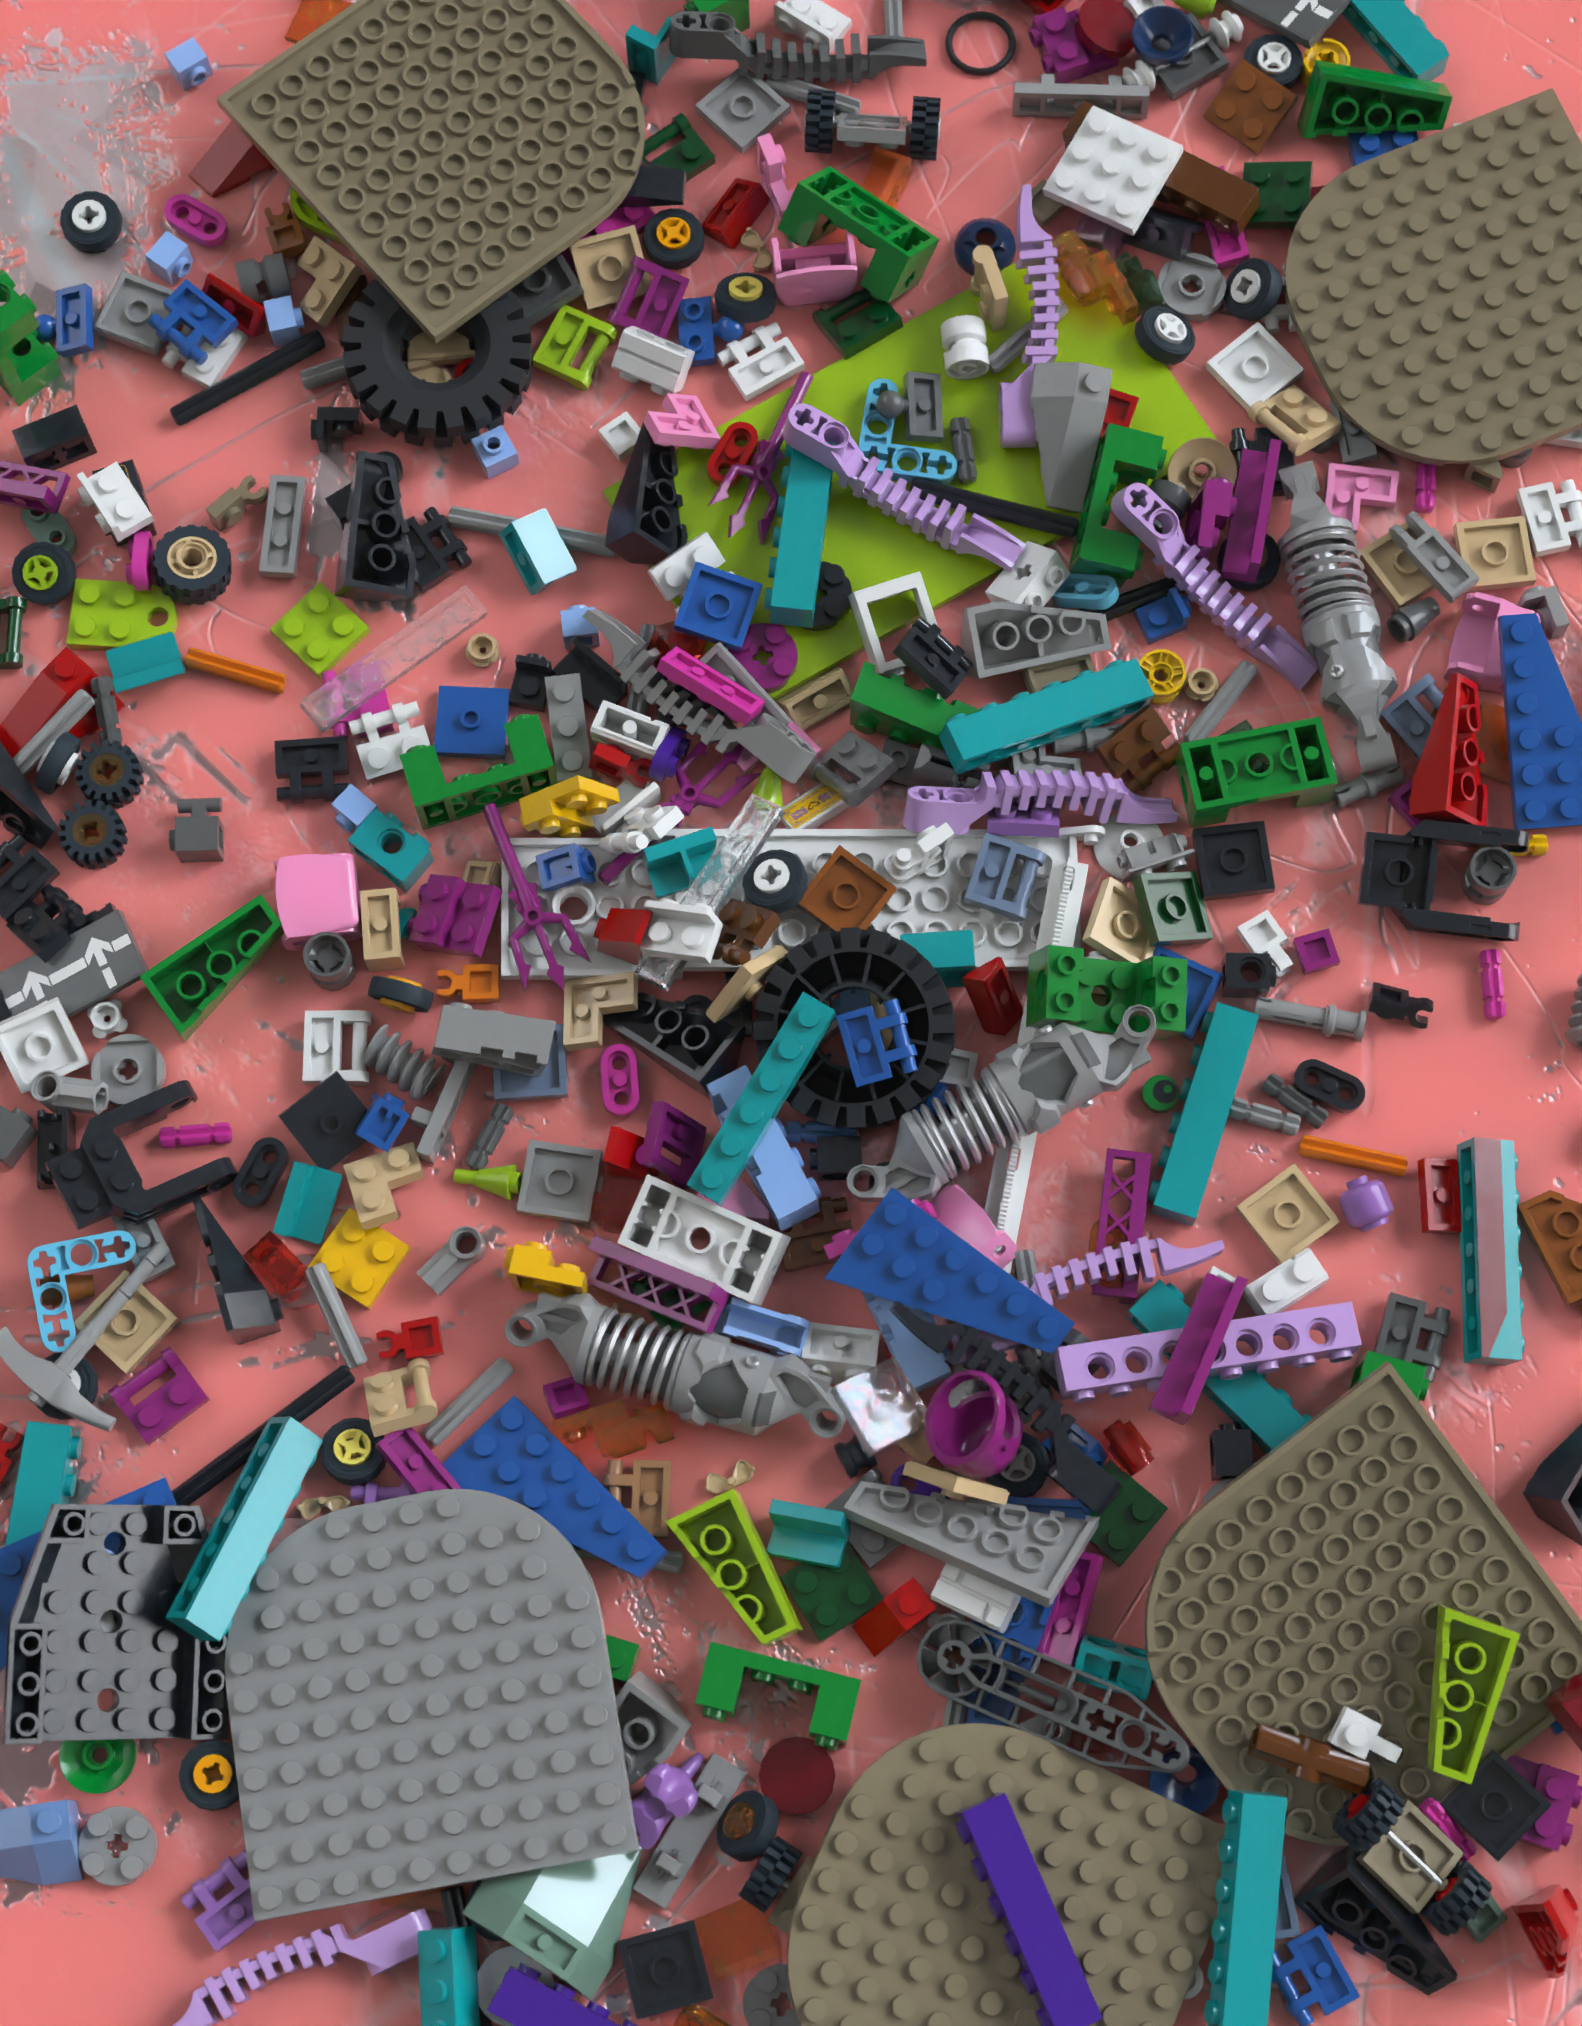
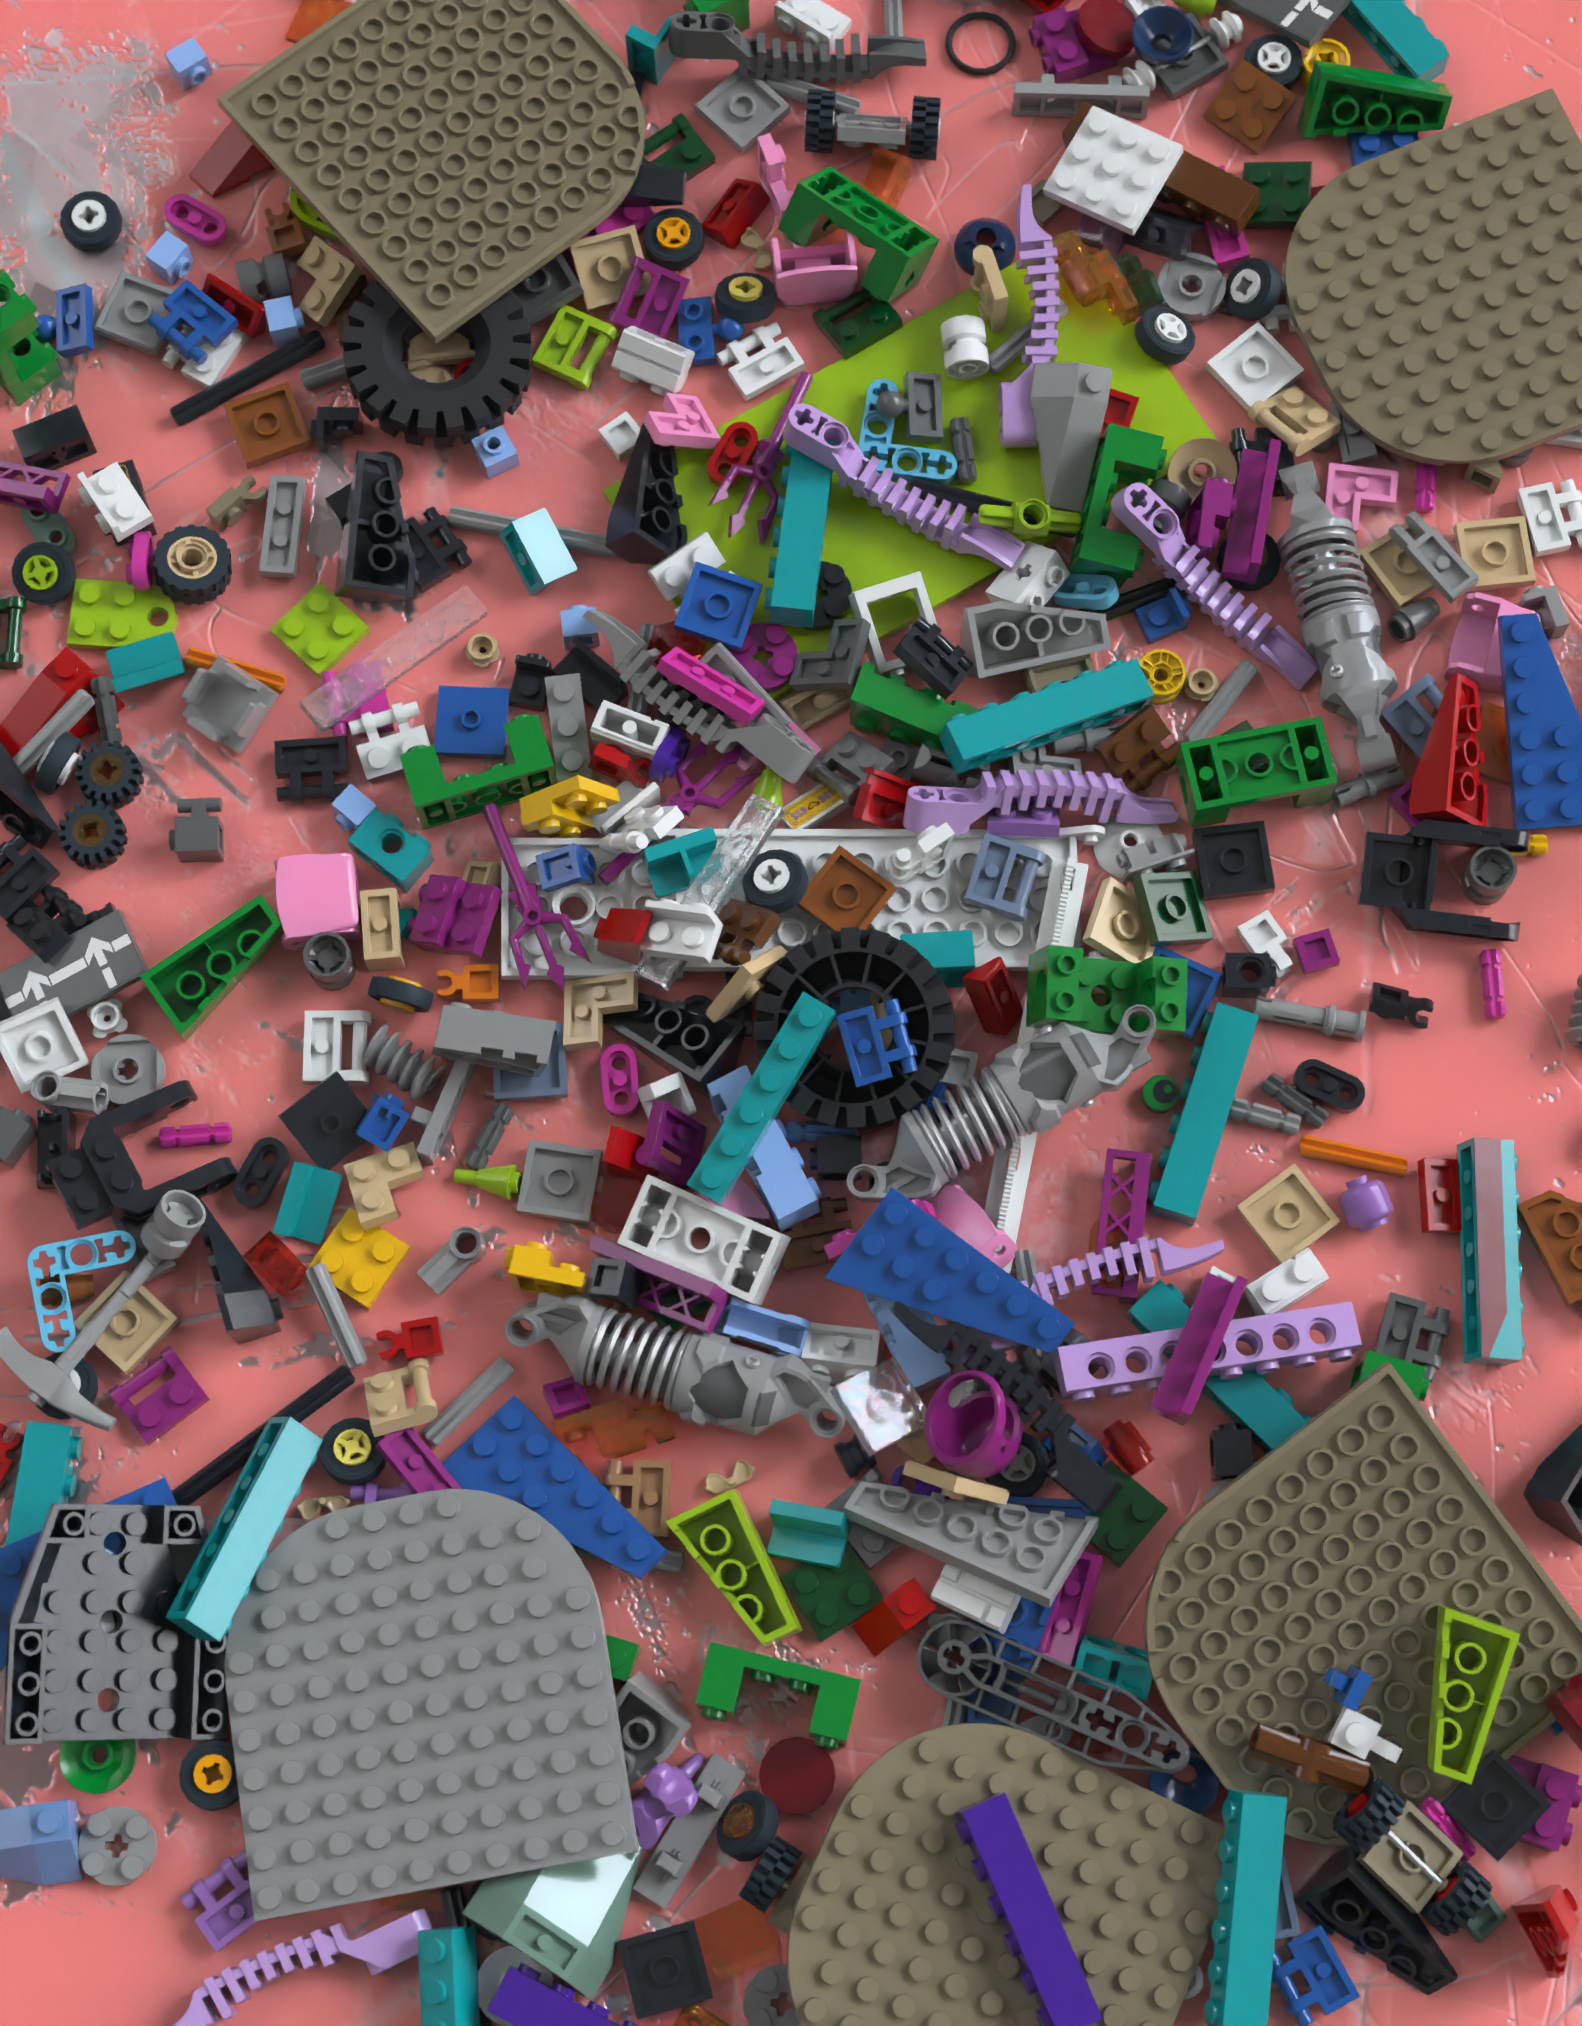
(173, 1224): none -> light grey wheel
(227, 704): none -> light grey panel
(268, 425): none -> dark orange plate
(615, 1281): none -> black panel
(668, 1089): none -> white panel
(837, 666): none -> dark grey plate
(882, 799): none -> red plate
(1013, 518): none -> lime axle
(1350, 1686): none -> blue tile

